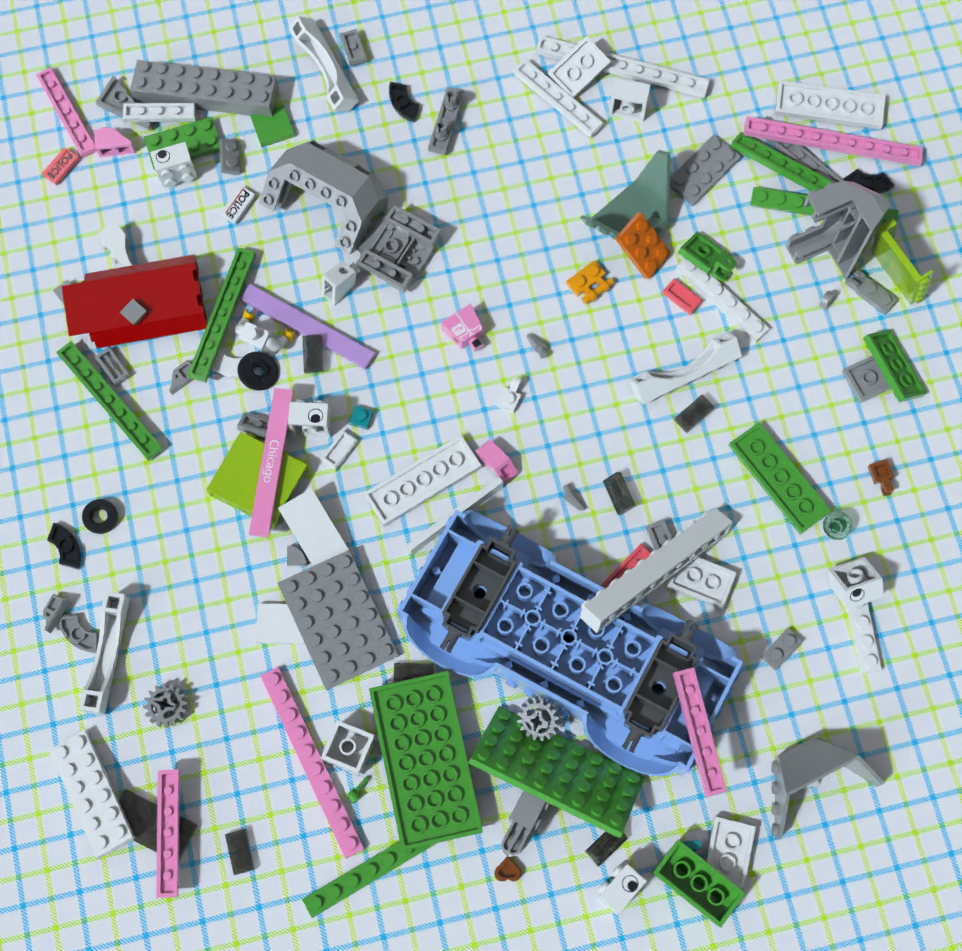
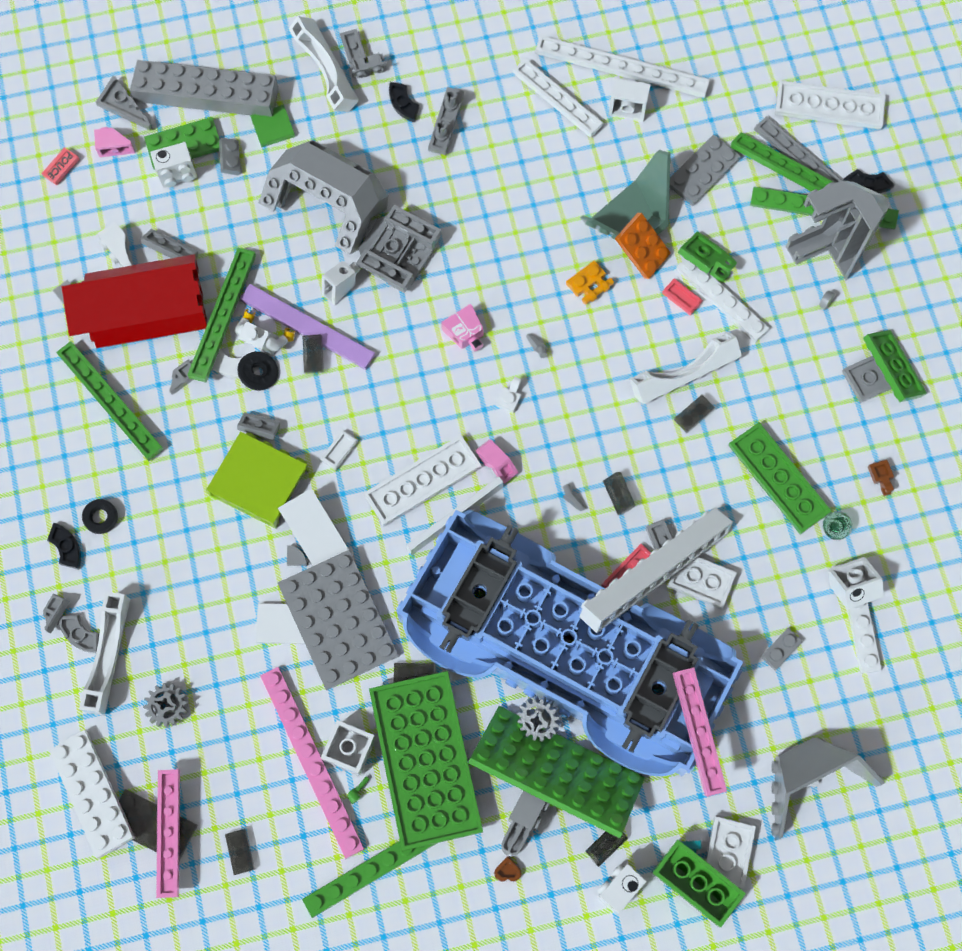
(66, 112): bright pink tile -> none
(120, 377): light grey tile -> none
(133, 312): light grey tile -> none
(159, 112): white tile -> none
(166, 245): none -> light grey plate
(237, 205): white tile -> none
(271, 463): bright pink tile -> none
(310, 419): white brick -> none
(361, 68): none -> light grey hinge
(361, 417): teal plate -> none
(579, 67): white plate -> none
(833, 141): bright pink plate -> none
(871, 292): light grey hinge -> none
(898, 266): lime panel -> none

